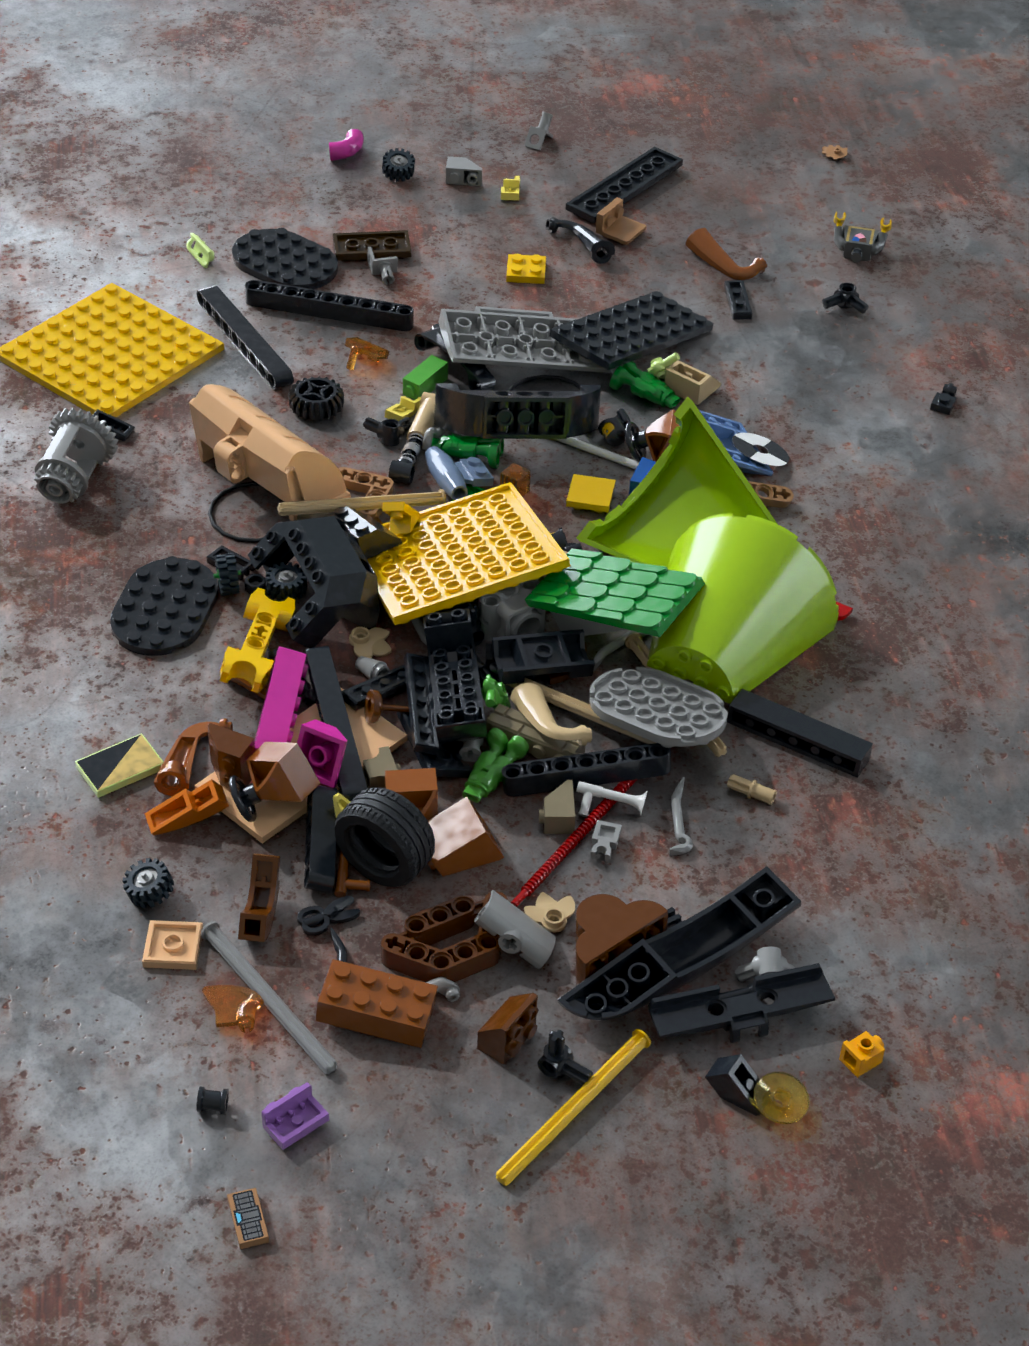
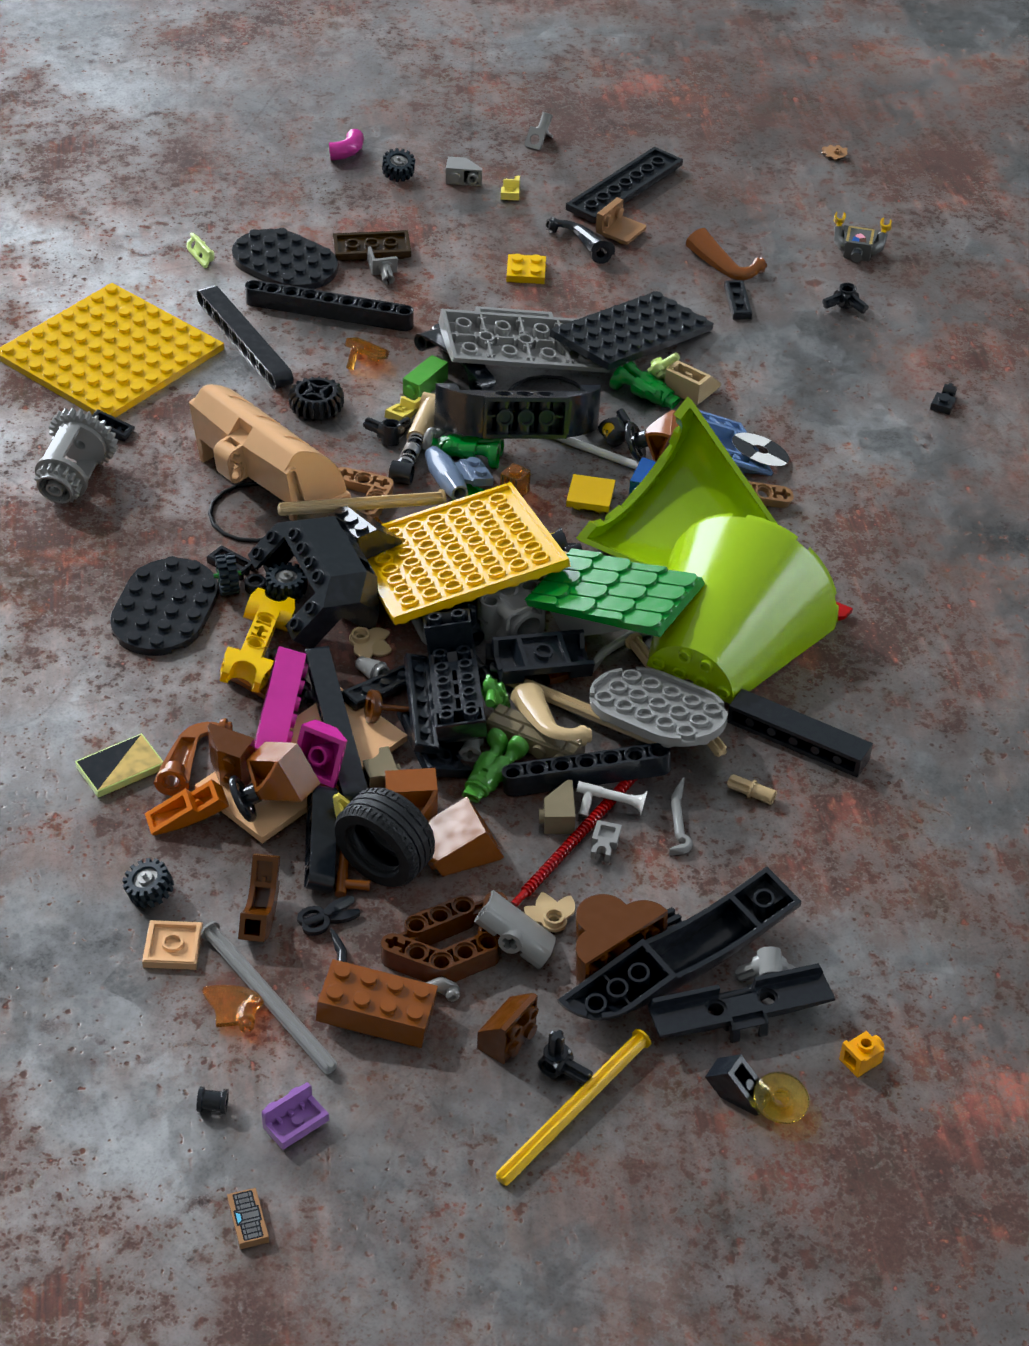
(401, 517): yellow slope -> none

